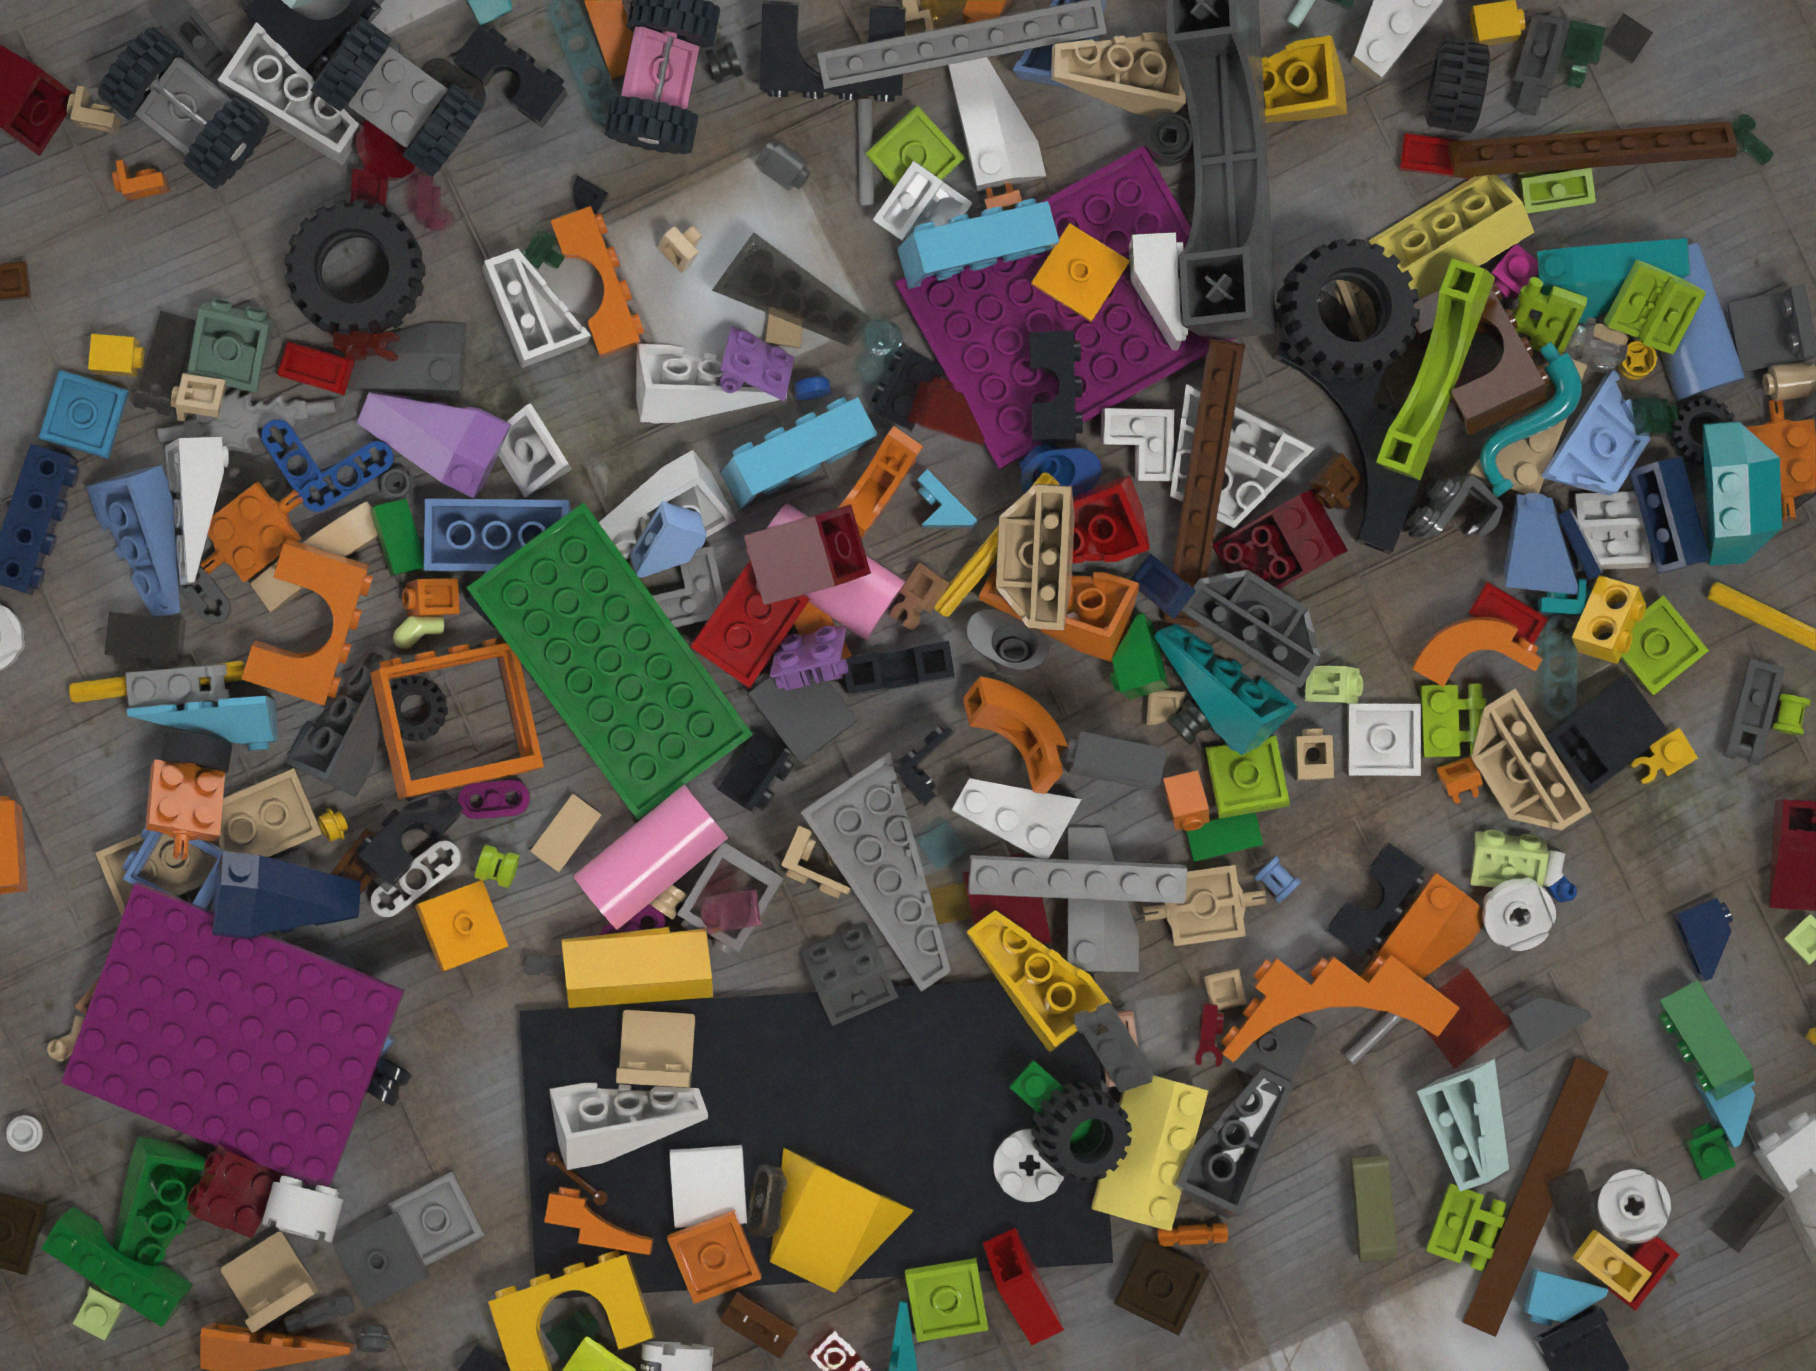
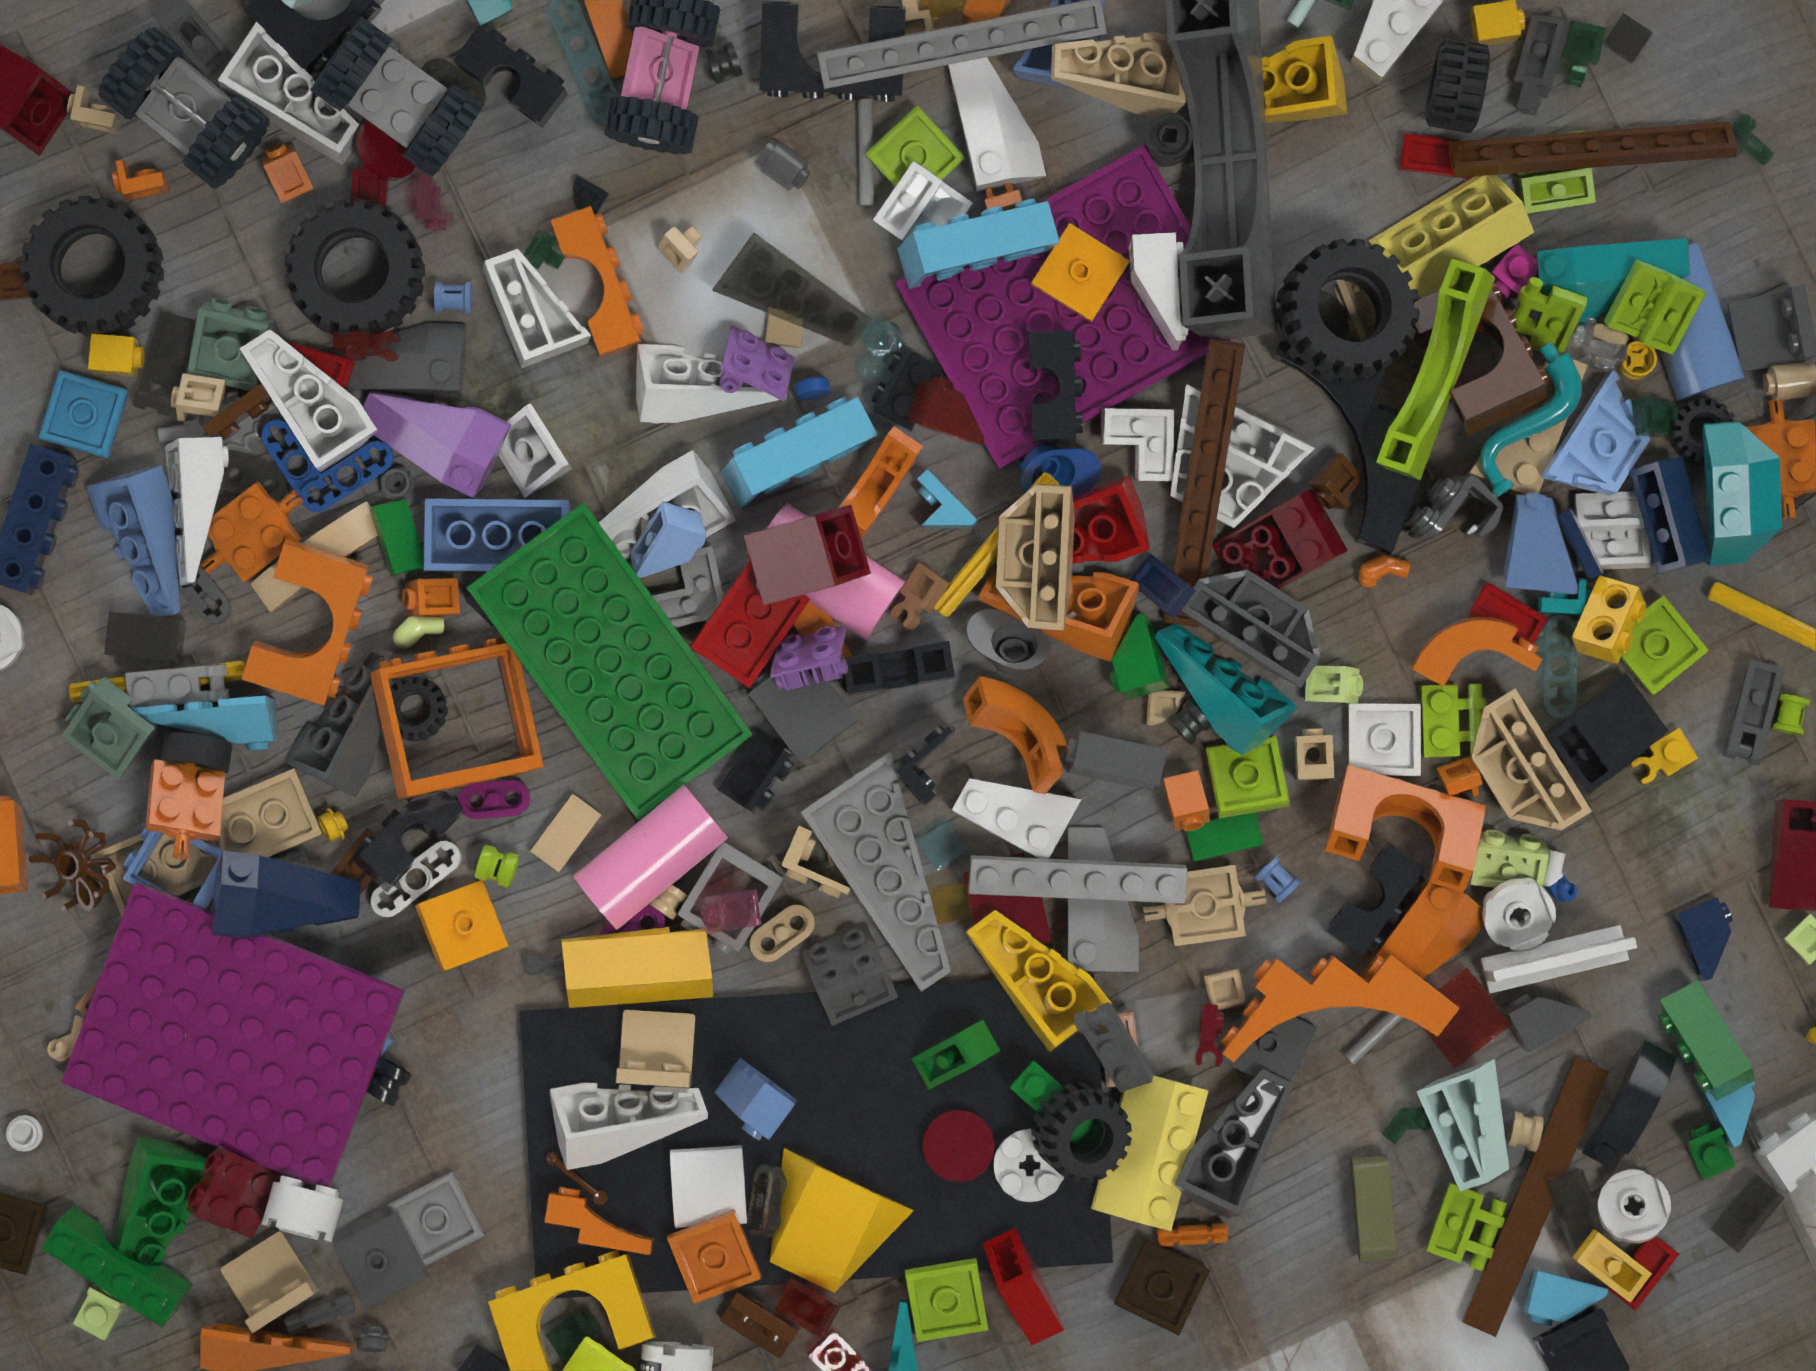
(55, 237): none -> black tyre
(75, 864): none -> reddish brown animal
(107, 727): none -> sand green plate
(251, 404): none -> reddish brown plate
(286, 171): none -> orange bracket
(316, 408): none -> white wedge
(453, 297): none -> medium blue bush
(755, 1100): none -> medium blue wedge
(782, 933): none -> tan plate
(808, 1307): none -> clear red slope
(955, 1054): none -> green slope
(958, 1145): none -> dark red tile
(1379, 567): none -> orange arm
(1406, 1119): none -> clear green arm
(1450, 821): none -> orange arch
(1525, 1131): none -> tan wheel
(1556, 959): none -> white fence
(1632, 1107): none -> black arch

